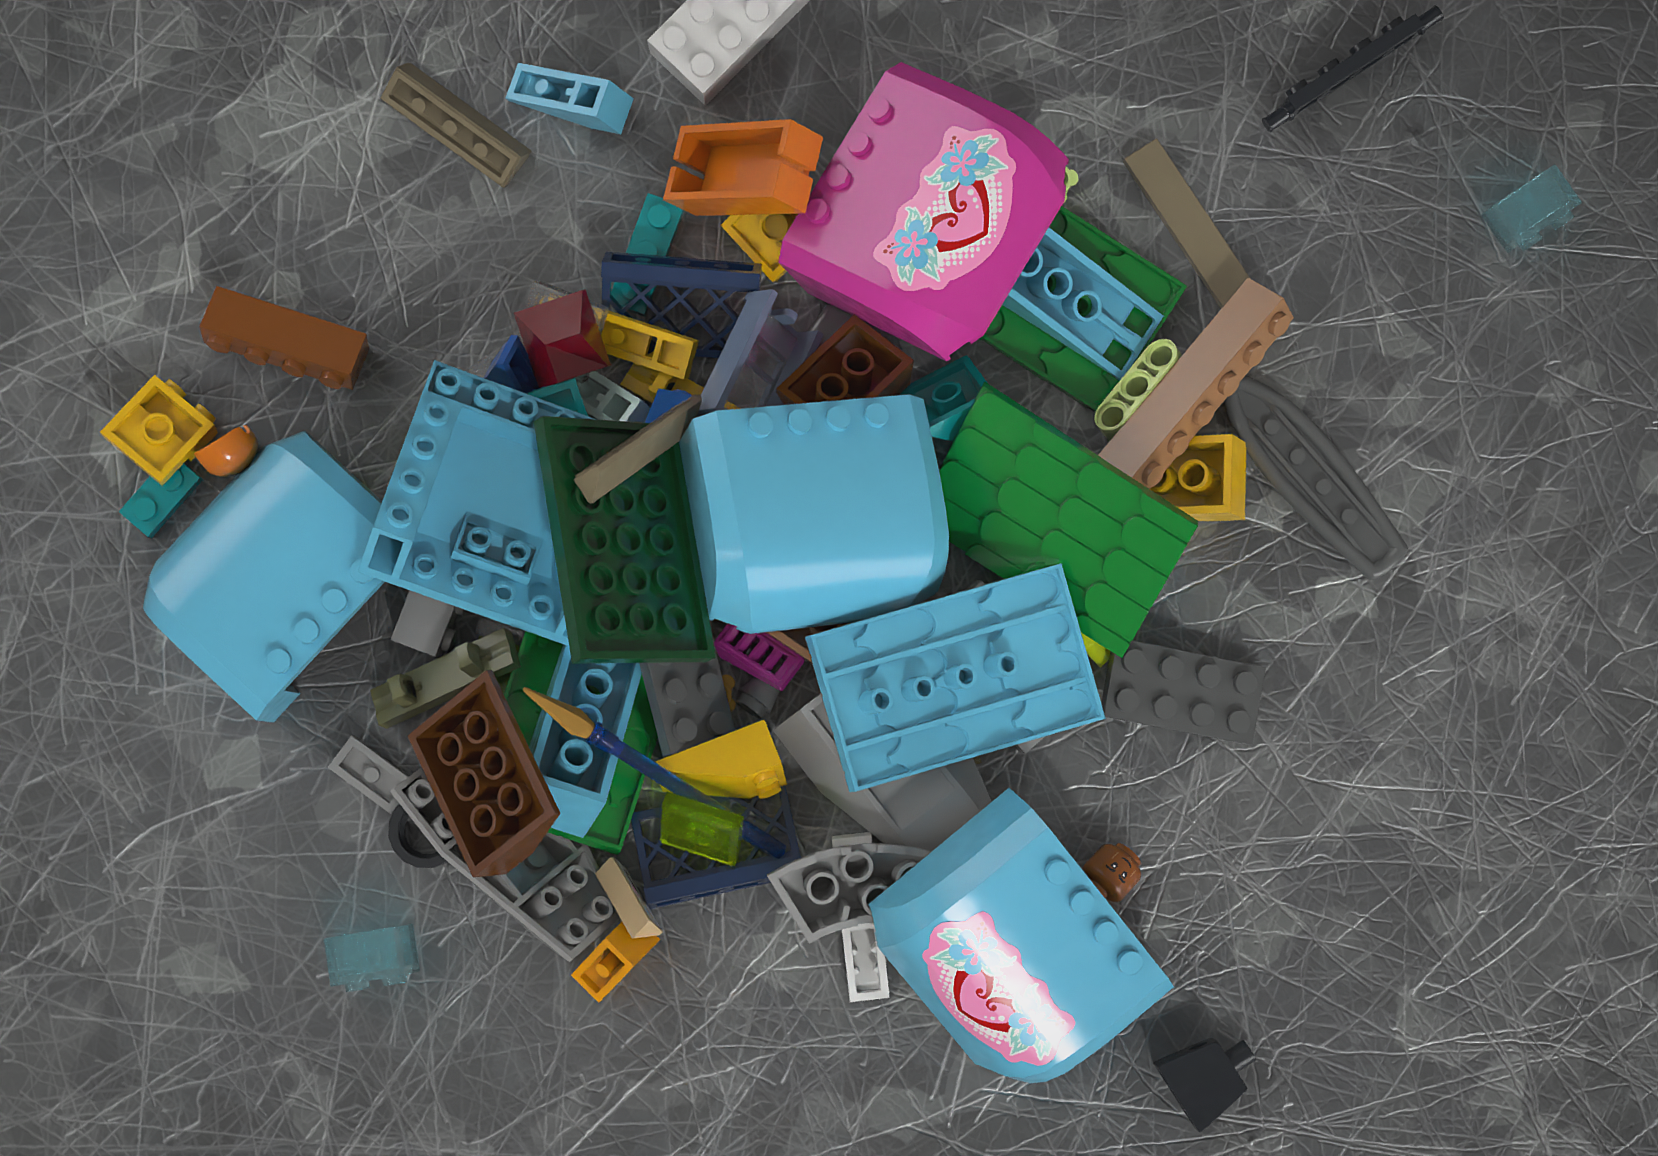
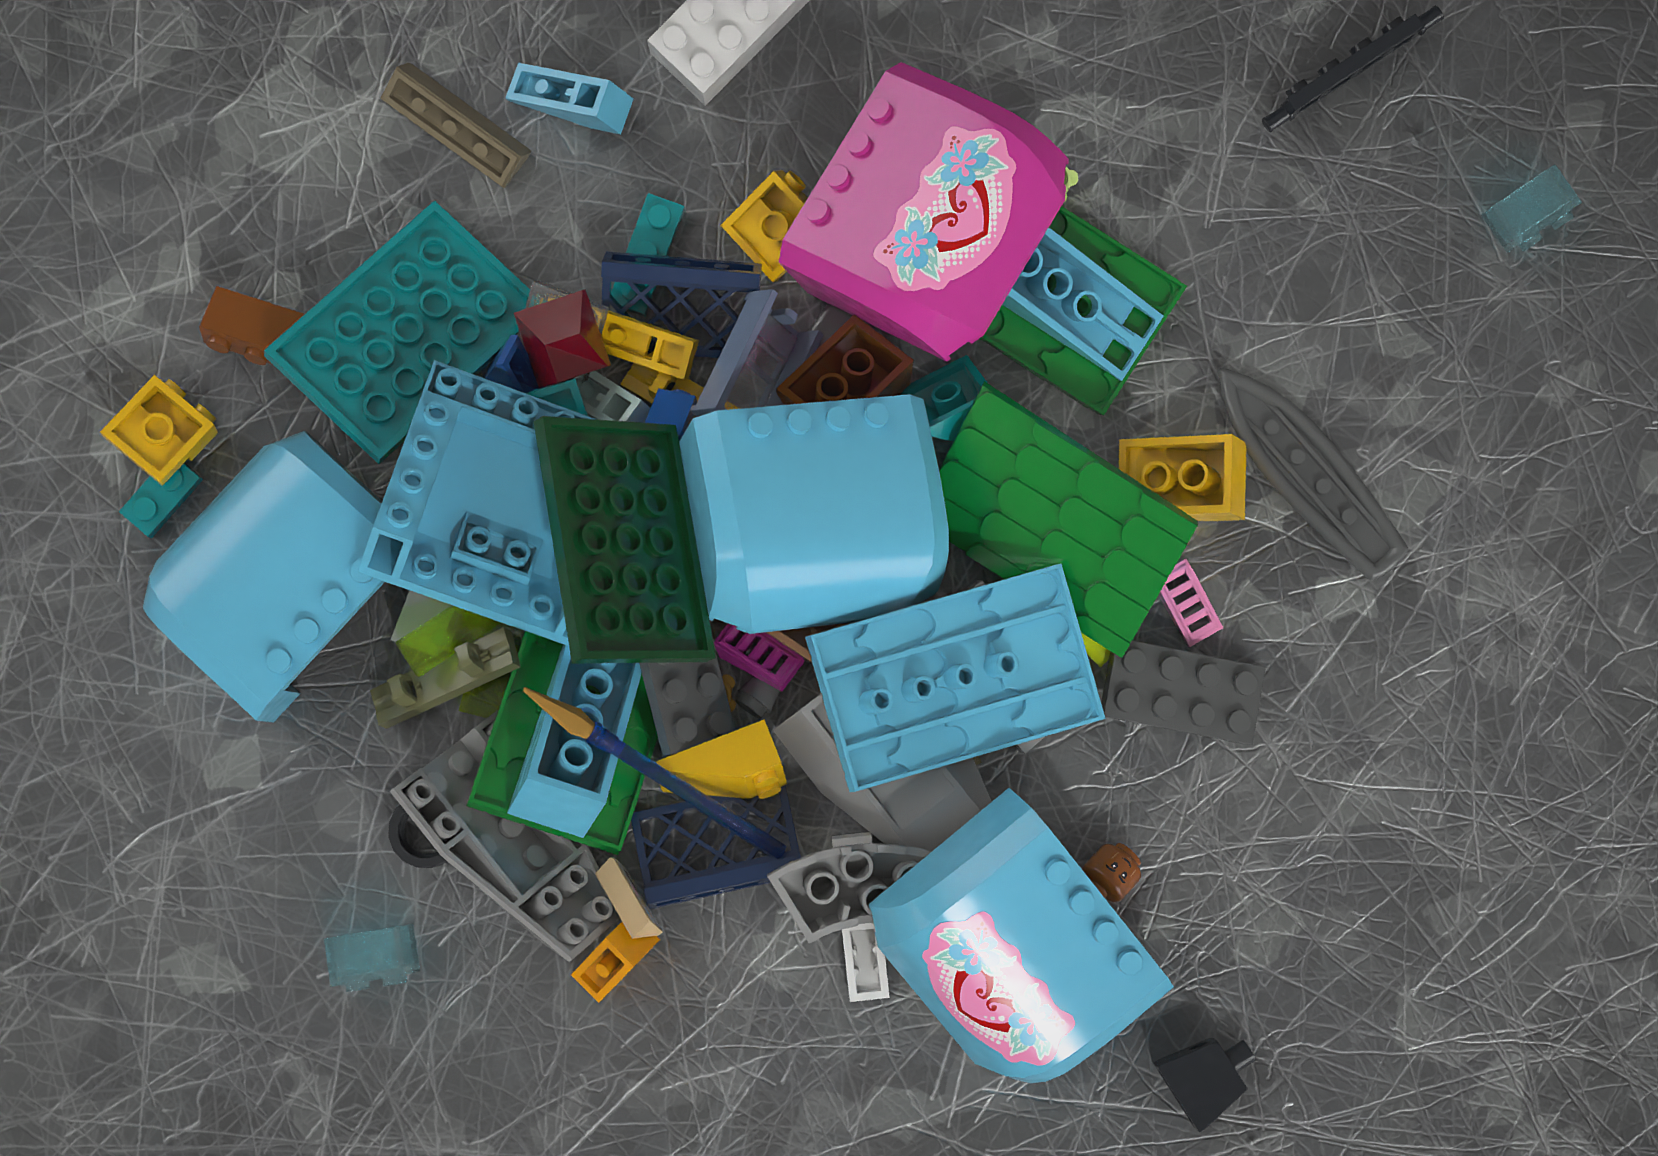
(229, 453): orange hair -> none
(368, 772): light grey plate -> none
(379, 331): none -> teal plate
(439, 636): none -> clear neon green tile
(485, 778): reddish brown slope -> none
(637, 450): dark tan slope -> none
(701, 829): clear neon green tile -> none
(745, 168): orange piece -> none
(1139, 379): yellowish green beam -> none
(1184, 568): none -> bright pink slope
(1186, 221): dark tan tile -> none
(1198, 383): medium nougat brick -> none

